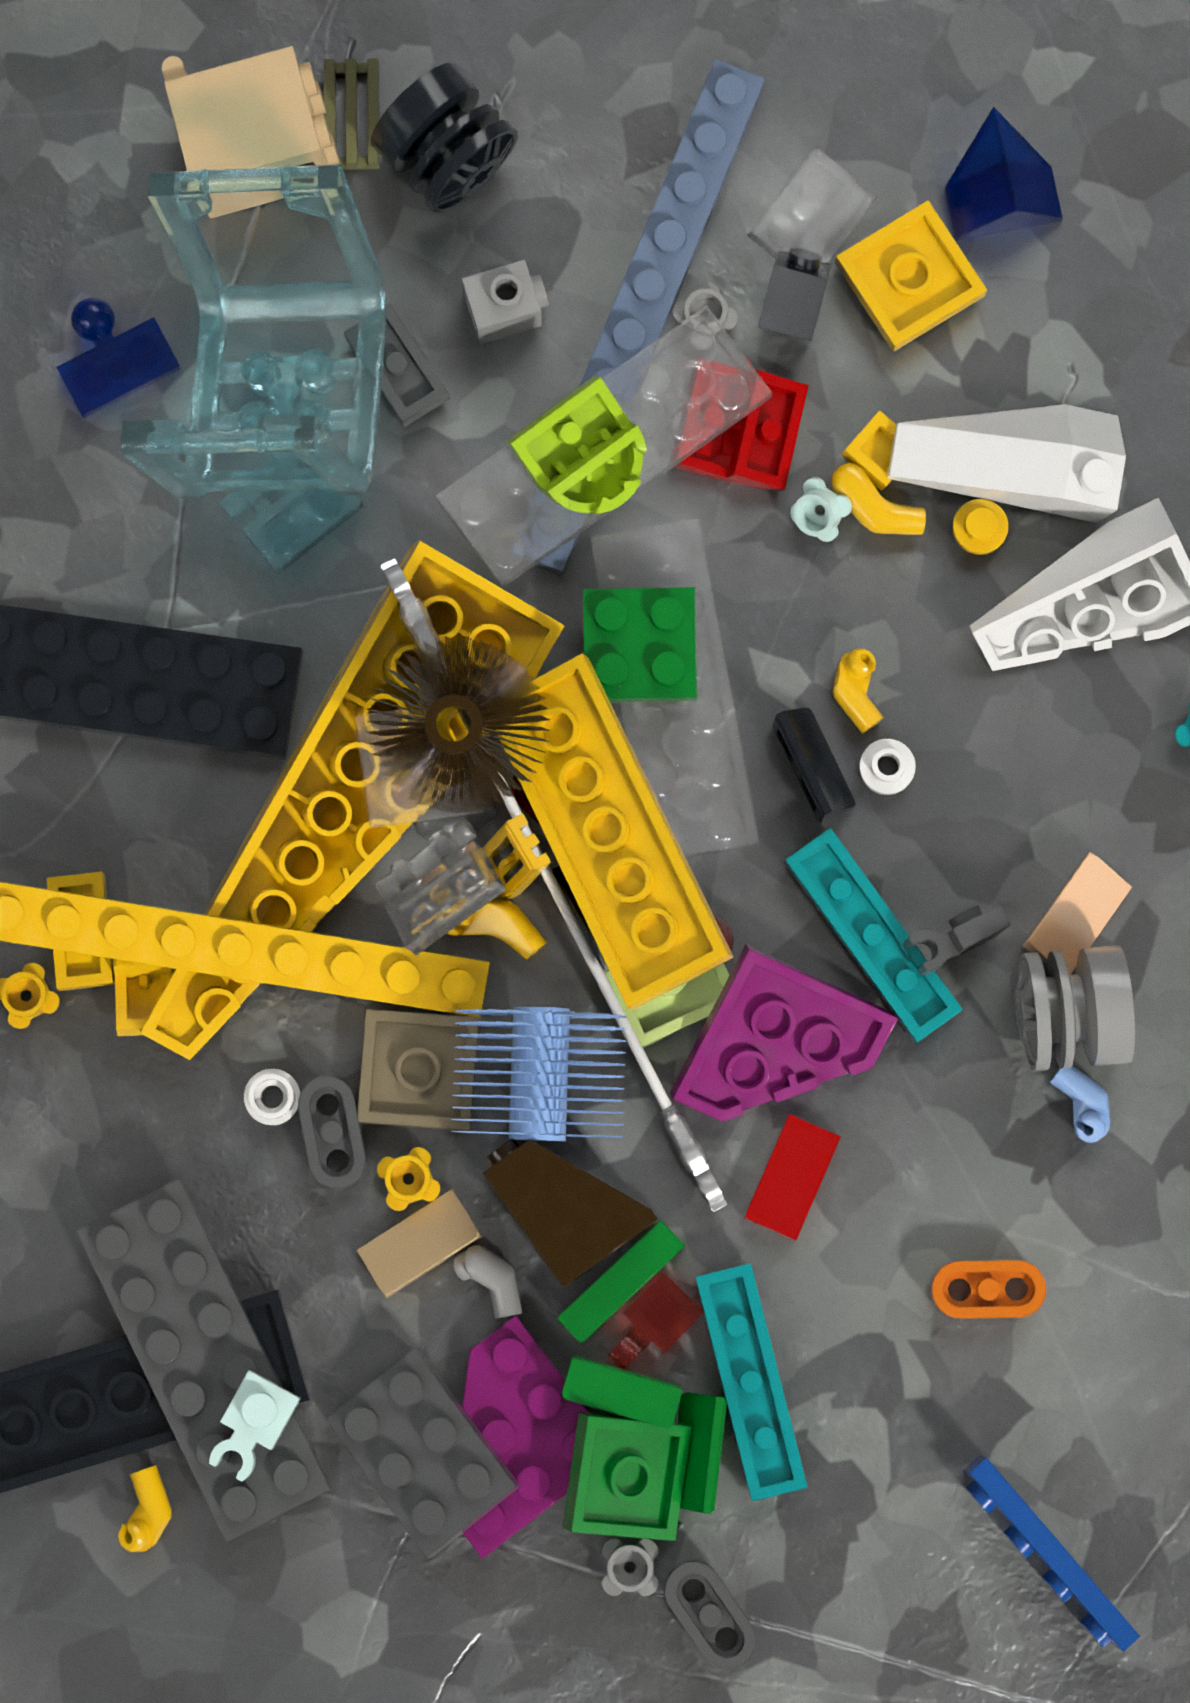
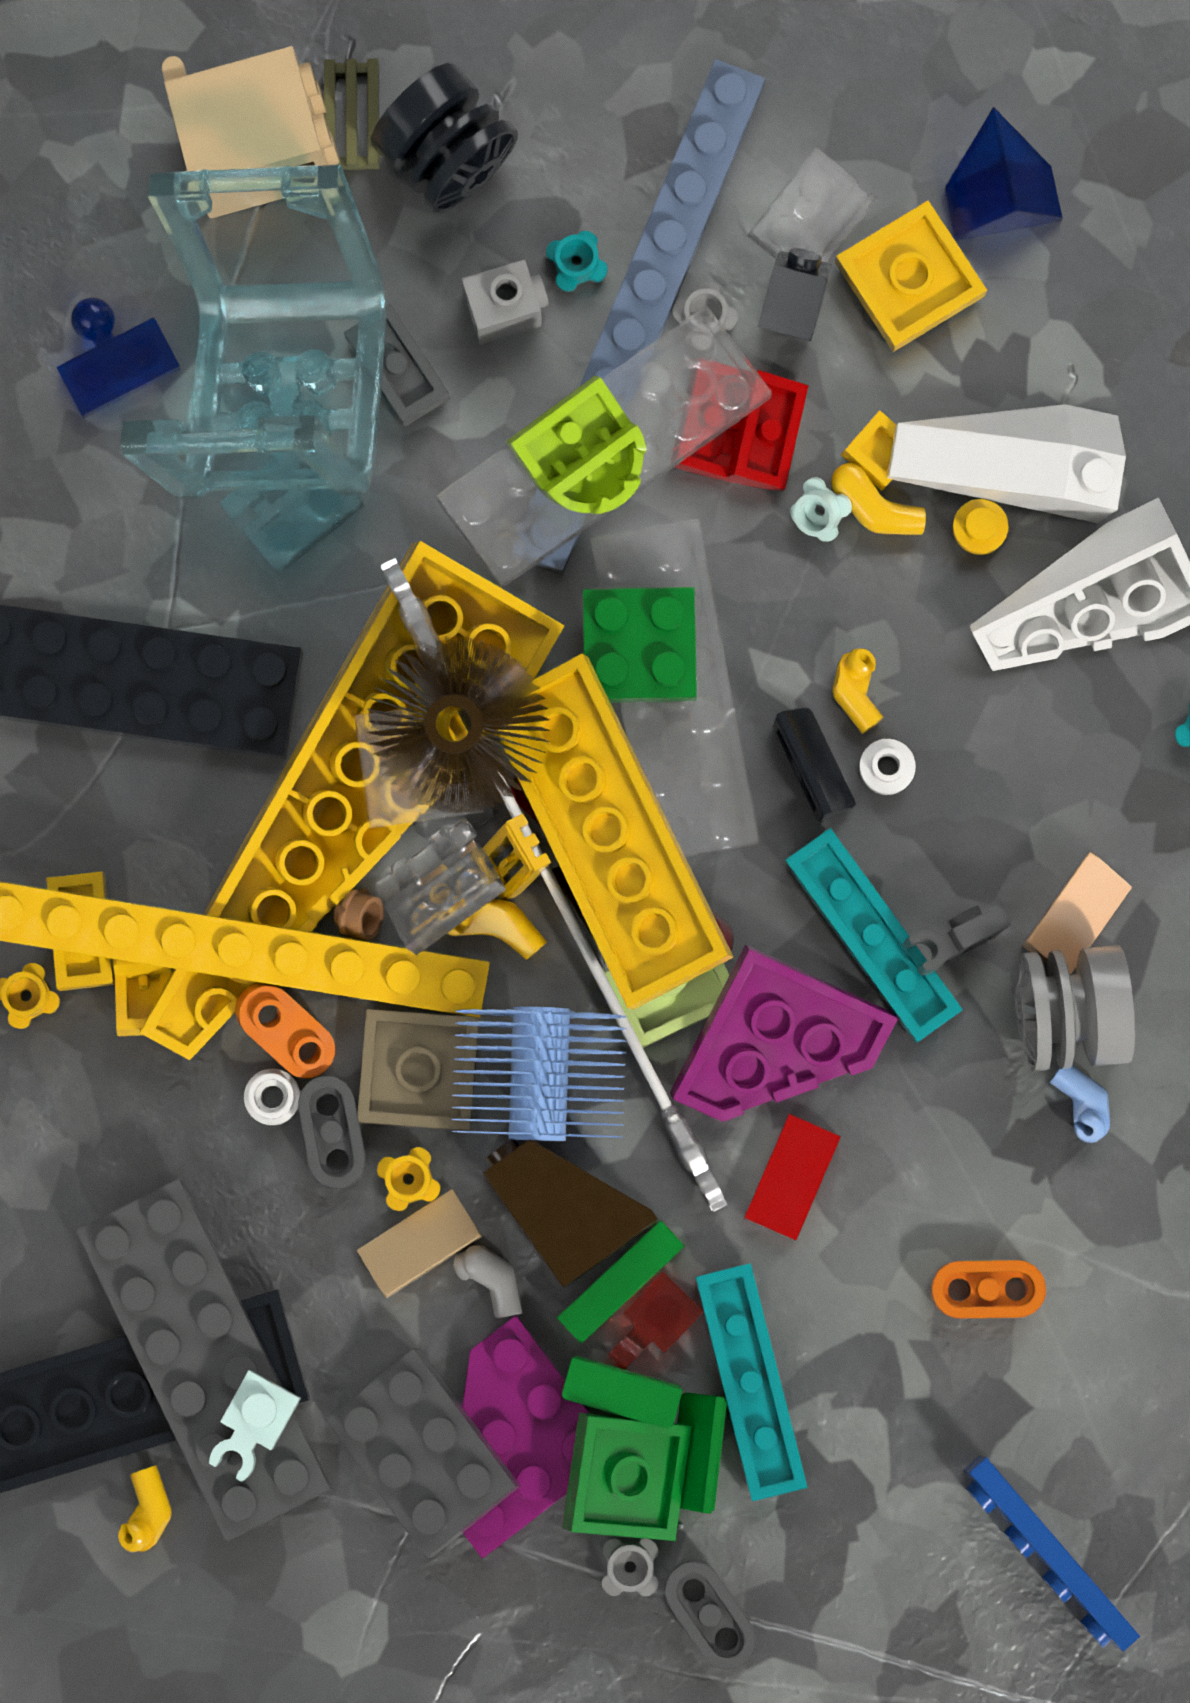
(286, 1032): none -> orange plate
(359, 915): none -> medium nougat plate
(576, 245): none -> teal plate

